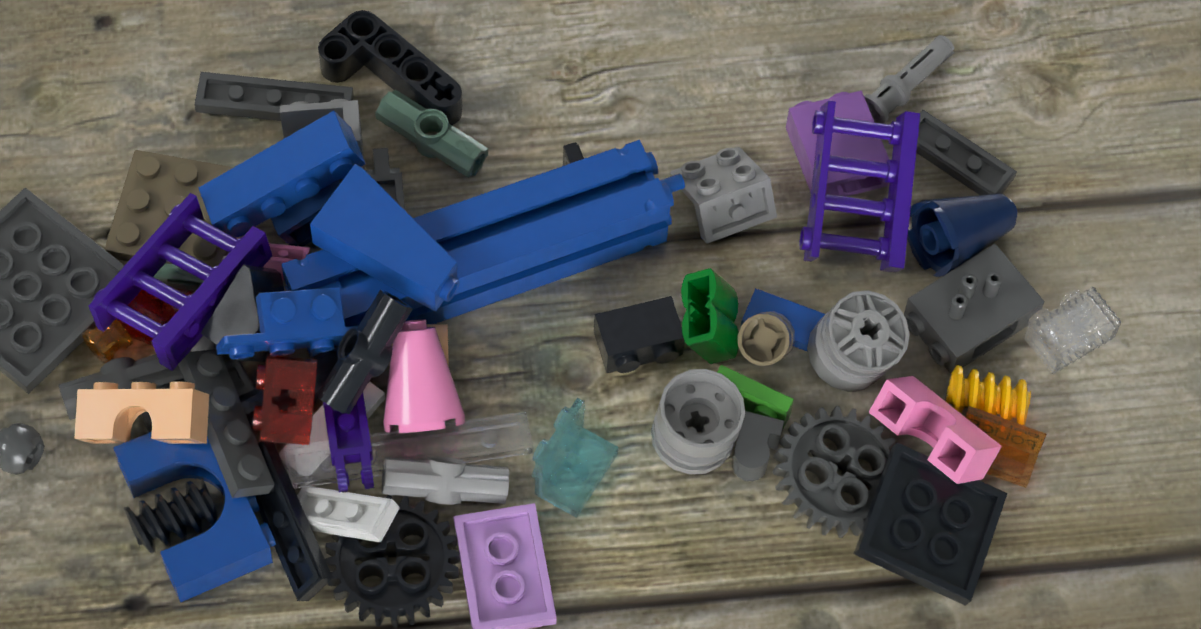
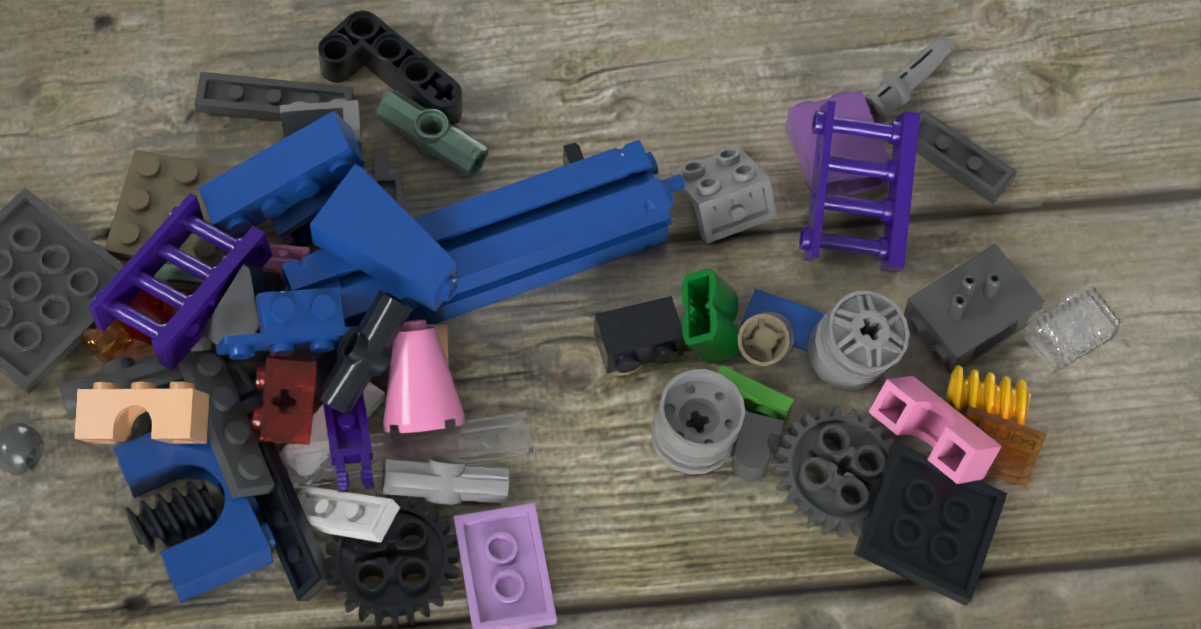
(571, 461): clear light blue bracket -> none
(957, 229): dark blue cone -> none

